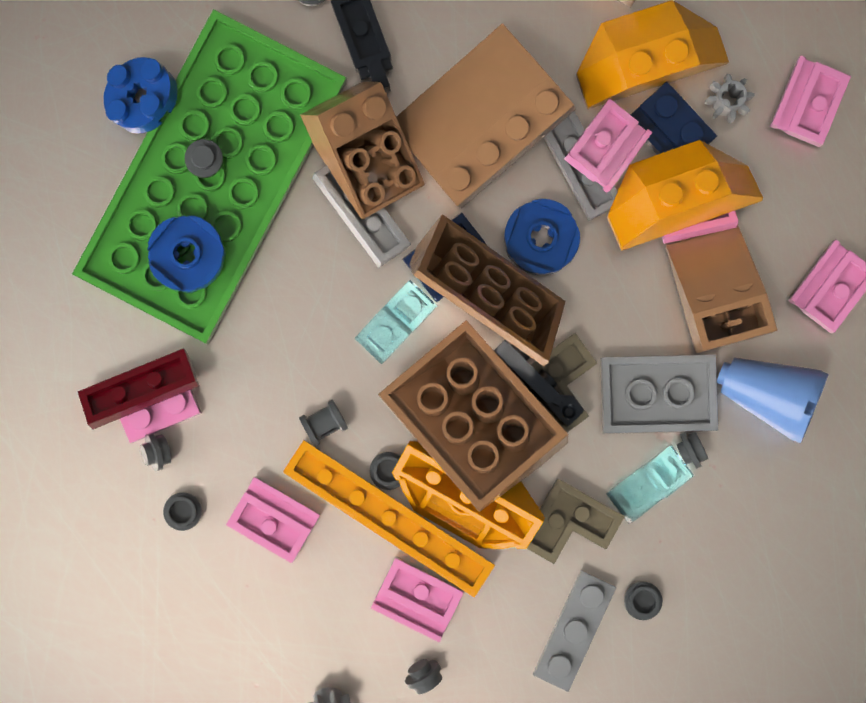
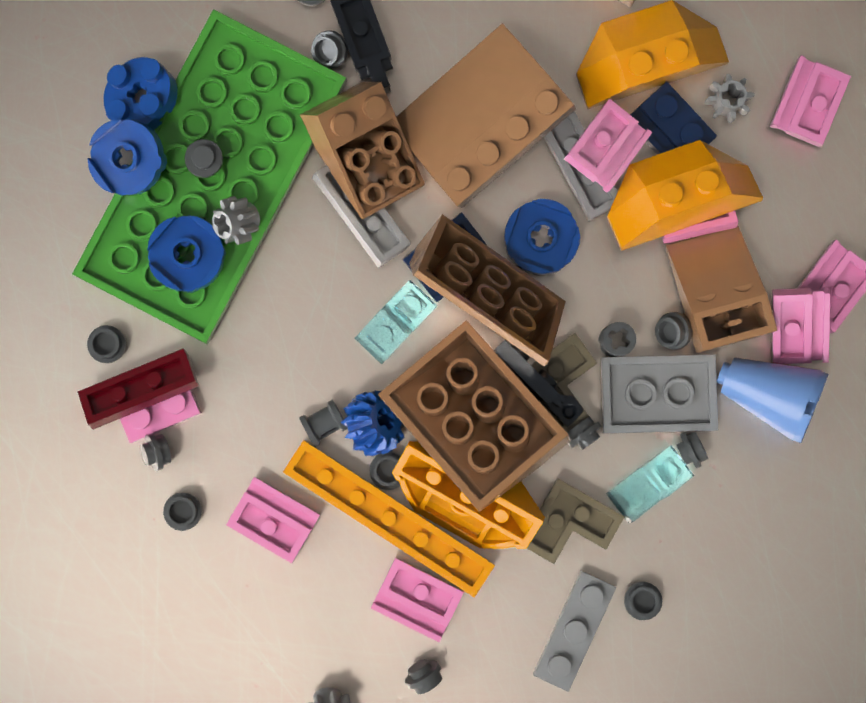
(105, 156): none -> blue plate
(106, 344): none -> dark grey plate
(236, 220): none -> light grey gear
(329, 49): none -> dark grey plate
(372, 424): none -> blue gear
(584, 433): none -> dark grey plate
(628, 338): none -> dark grey bush
(673, 331): none -> dark grey plate
(802, 325): none -> bright pink plate

